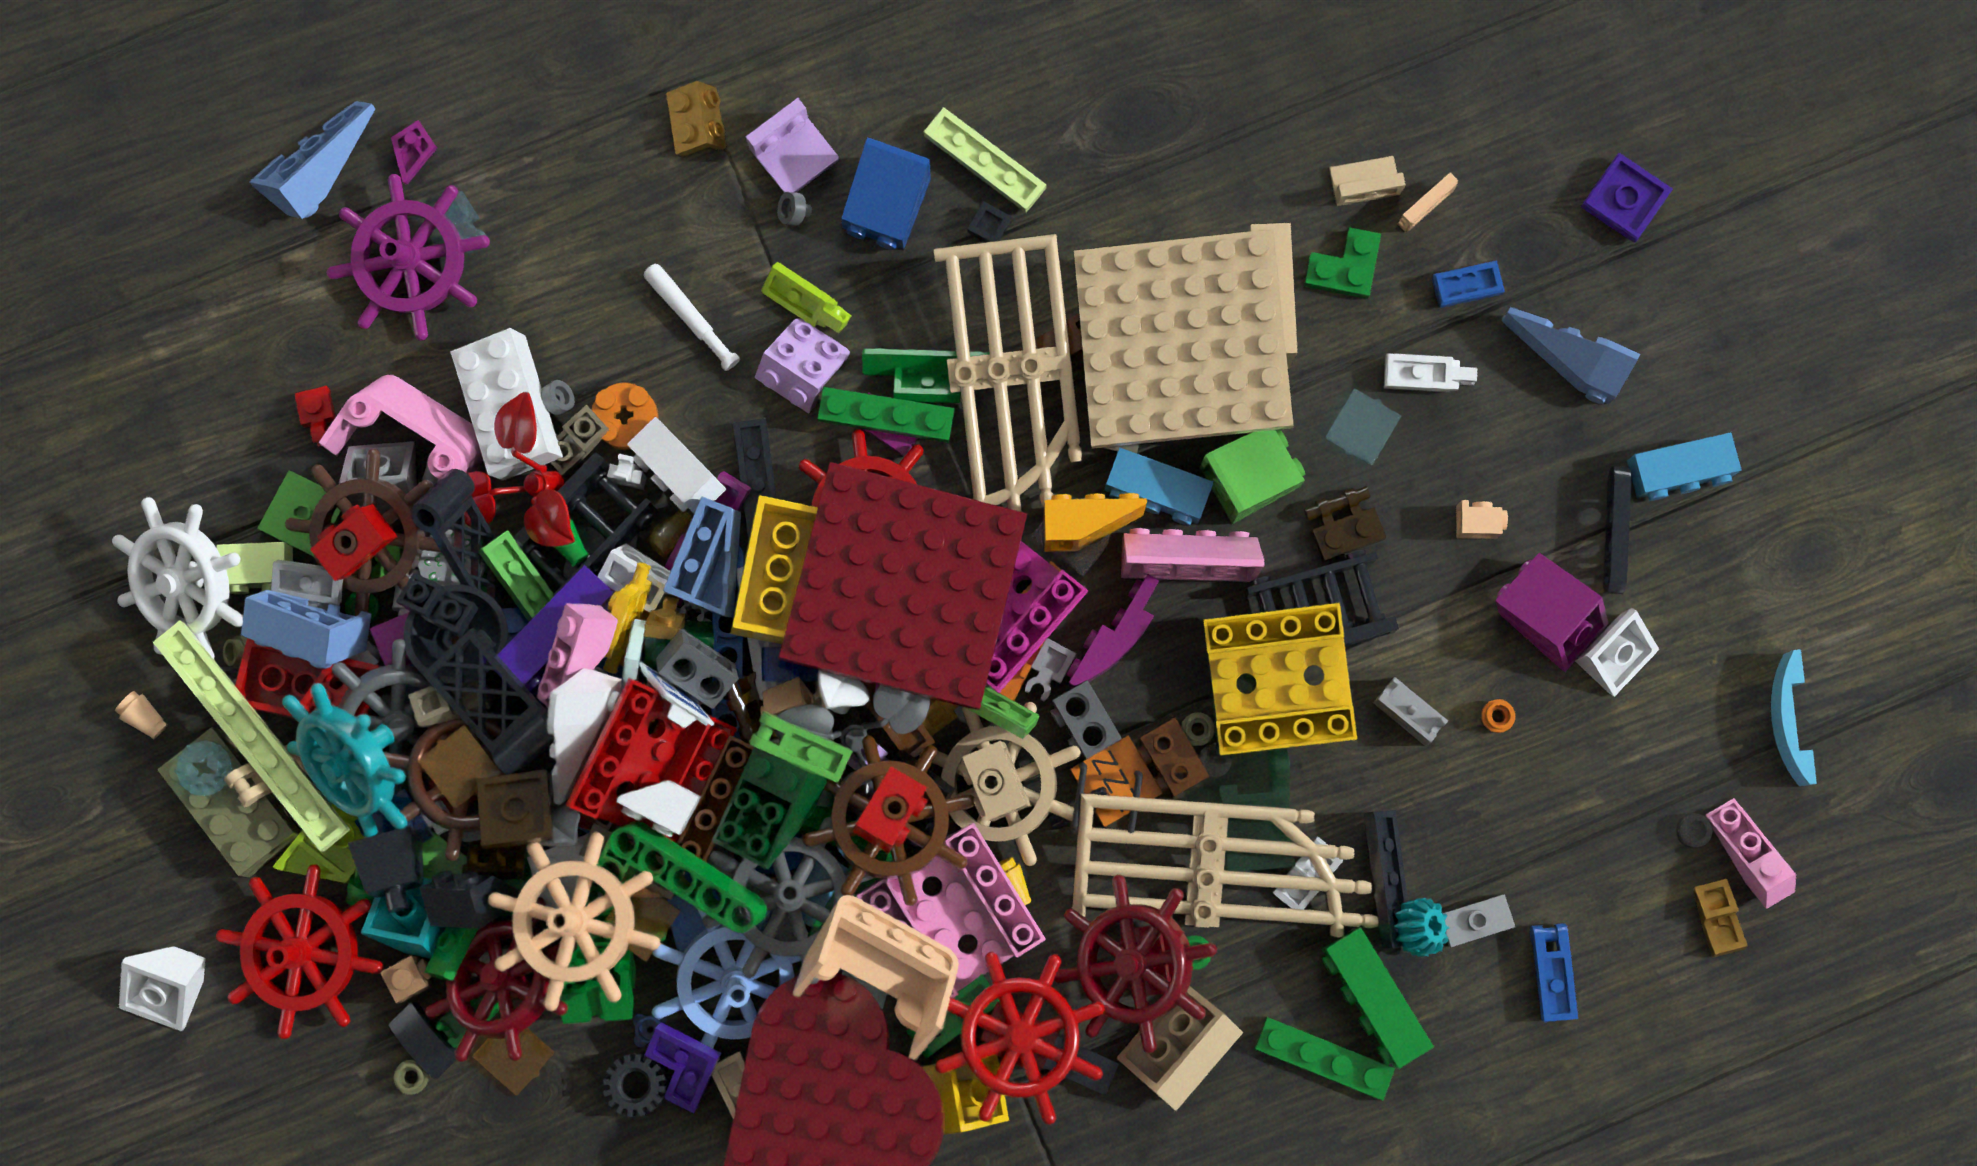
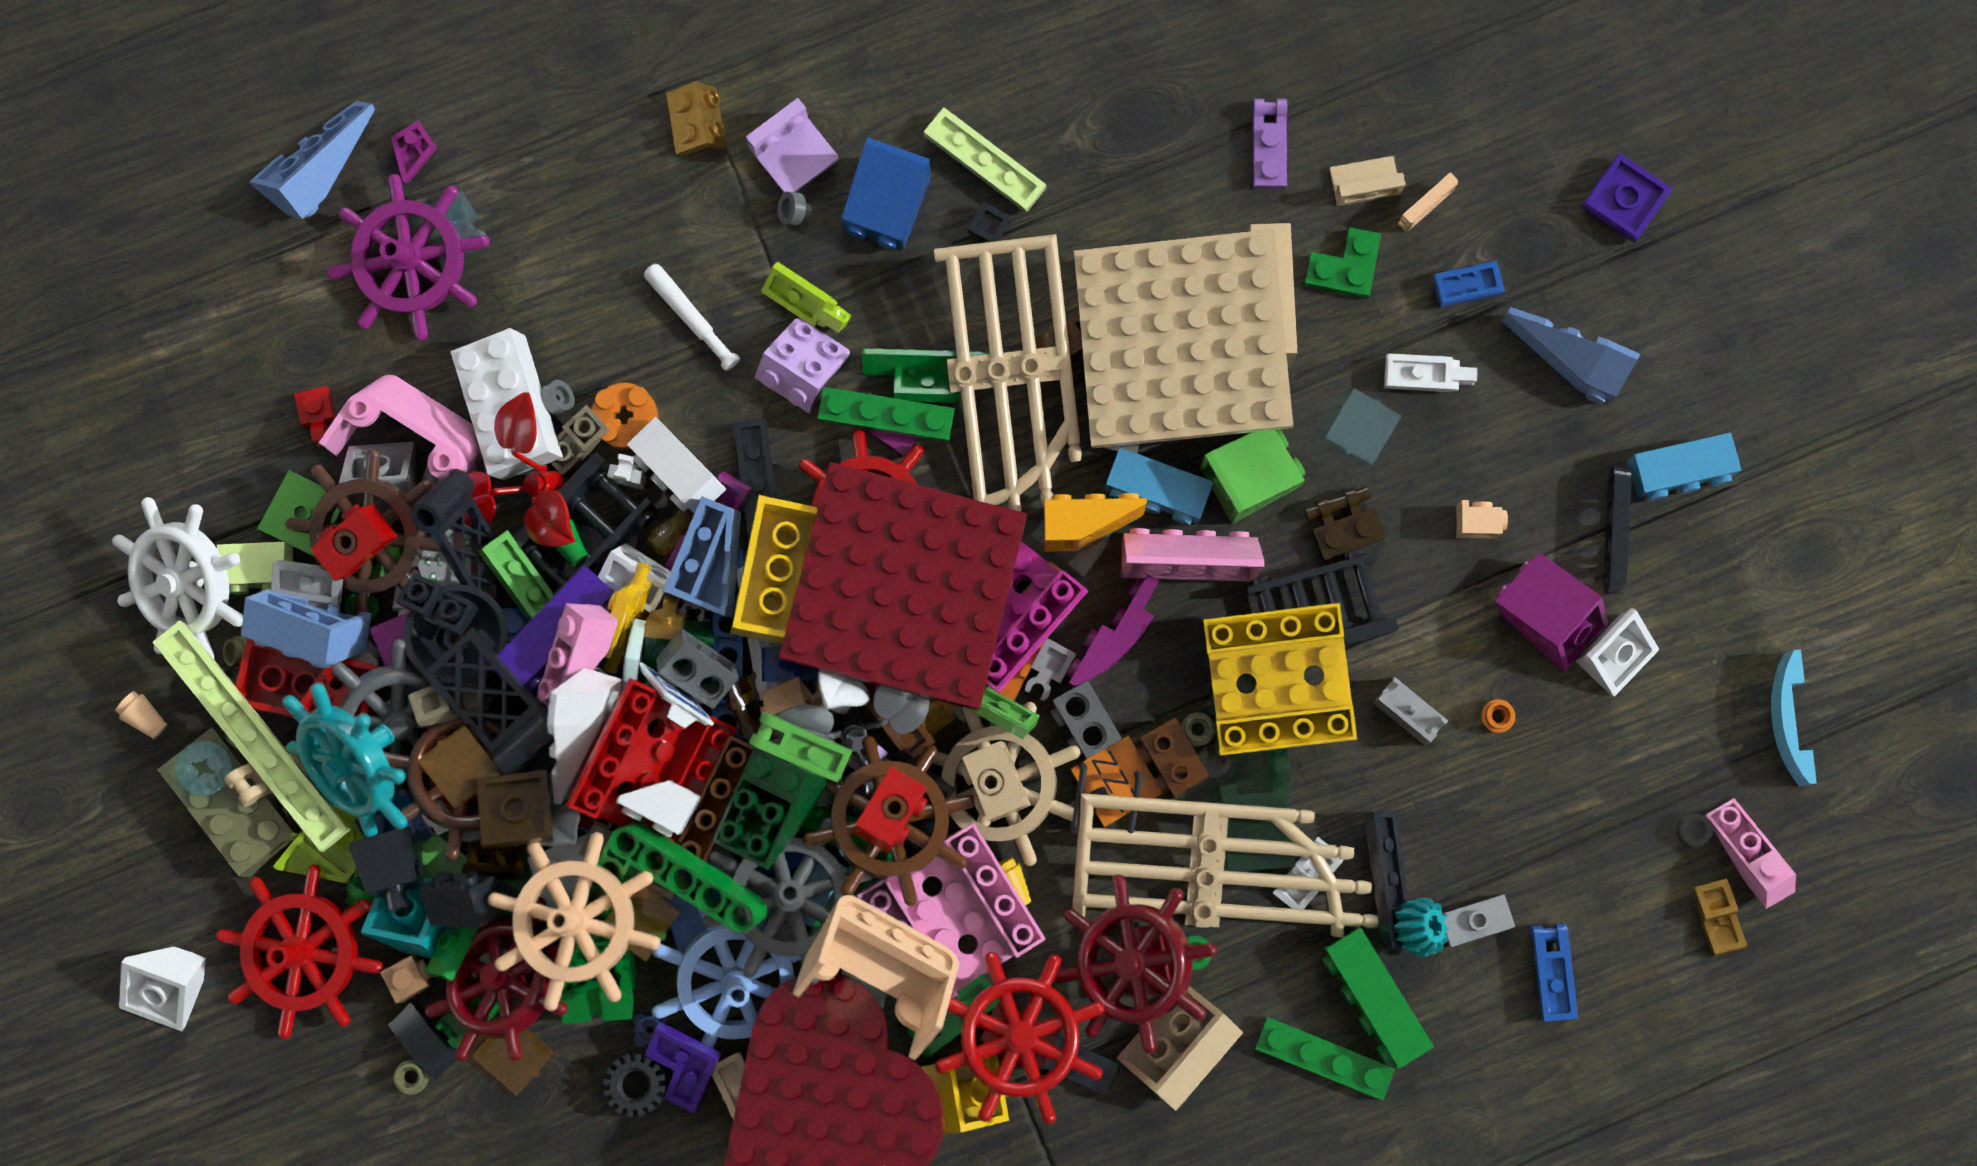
(1270, 145): none -> medium lavender plate

